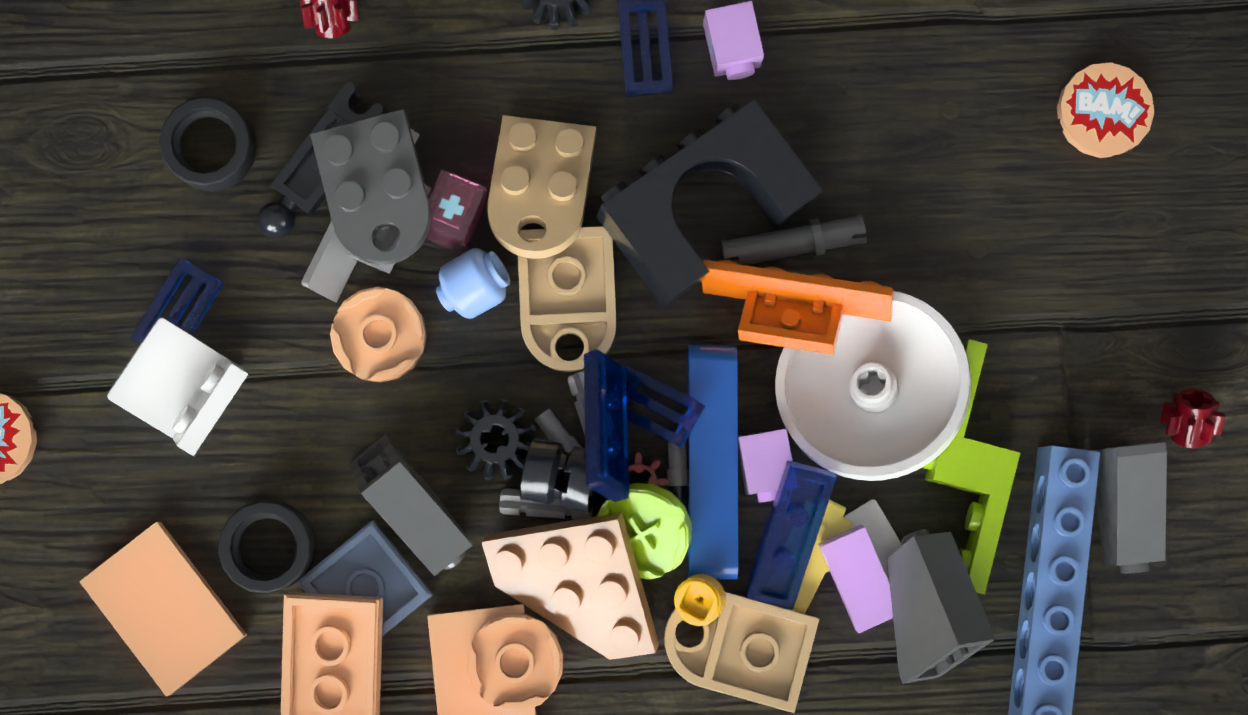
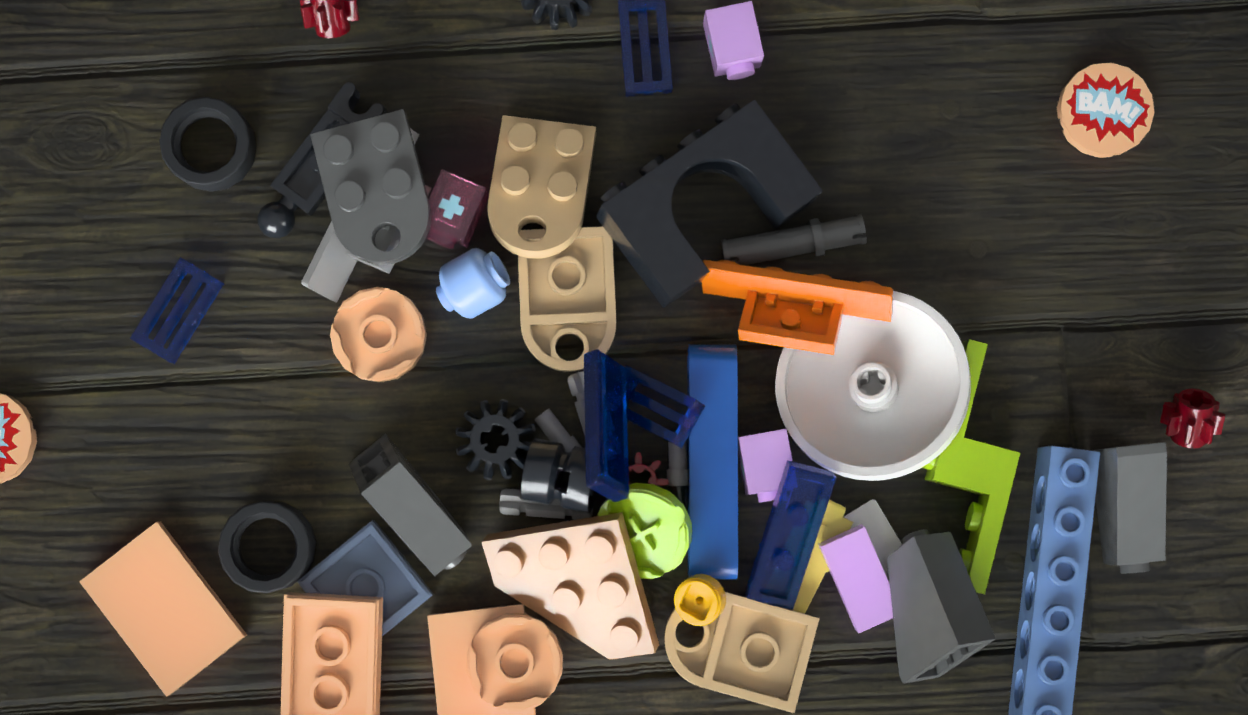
(177, 385): white bracket -> none

